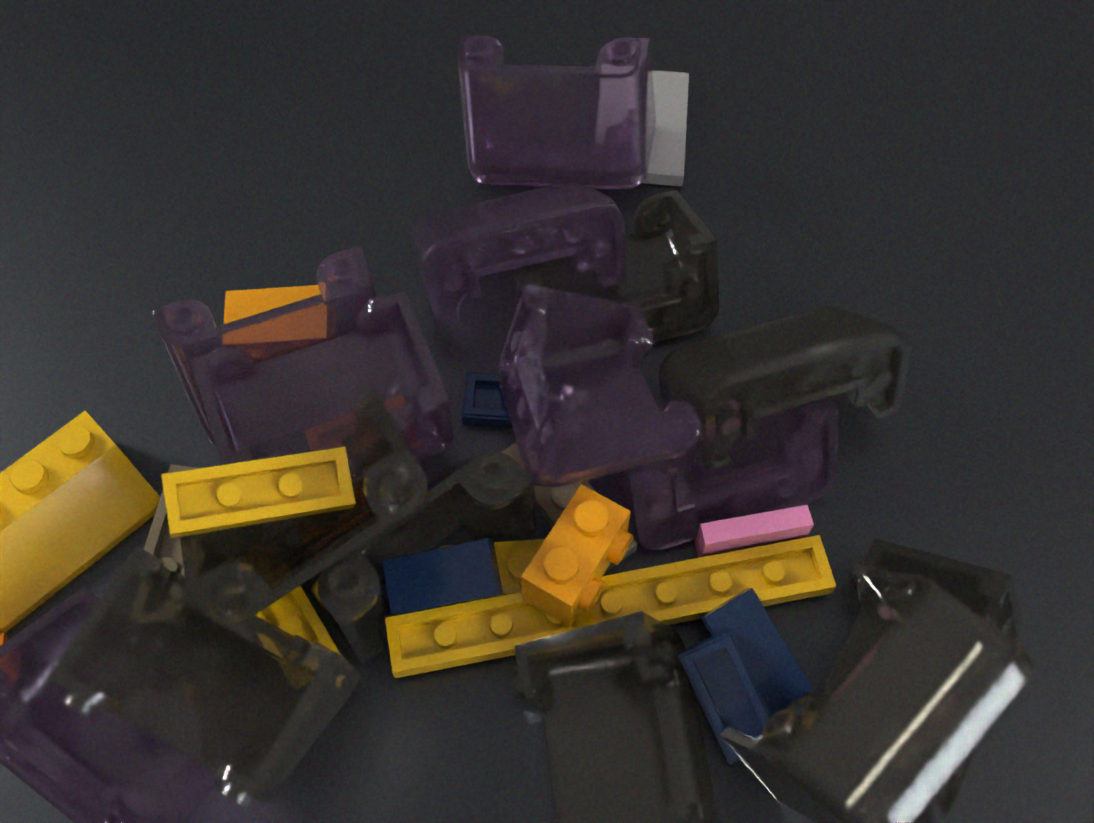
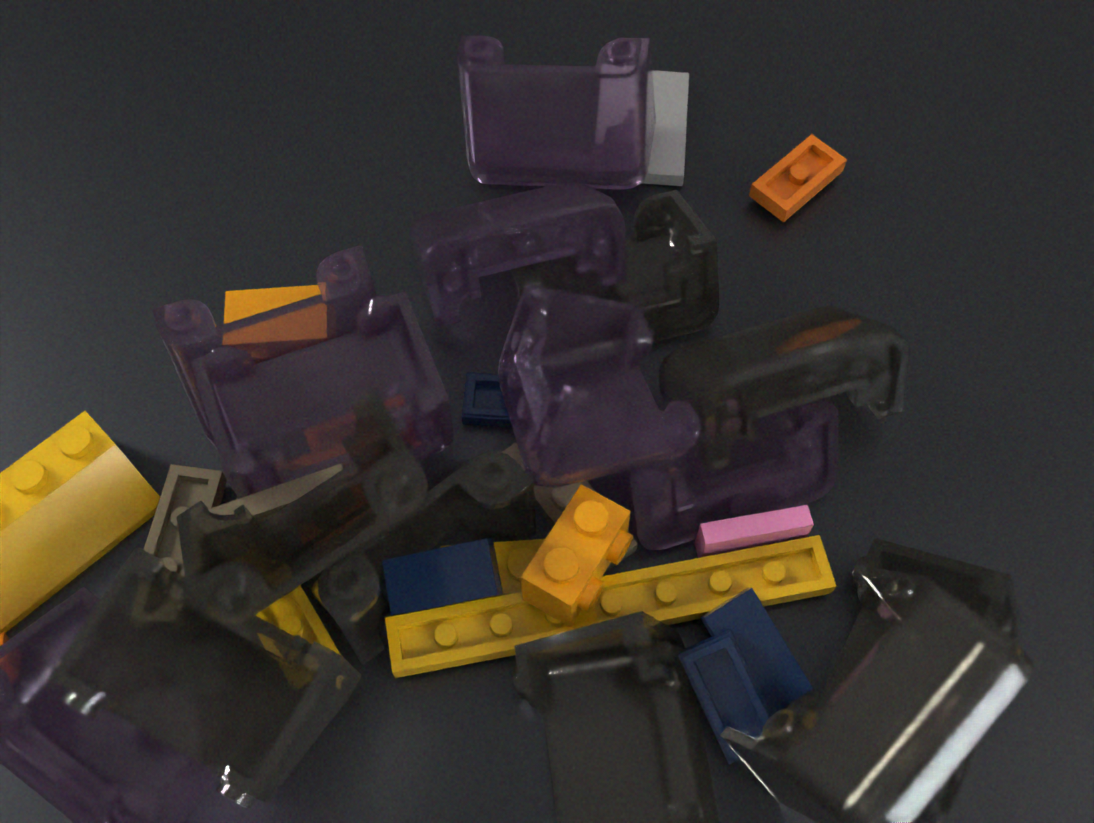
(257, 491): yellow plate -> none
(797, 177): none -> orange plate

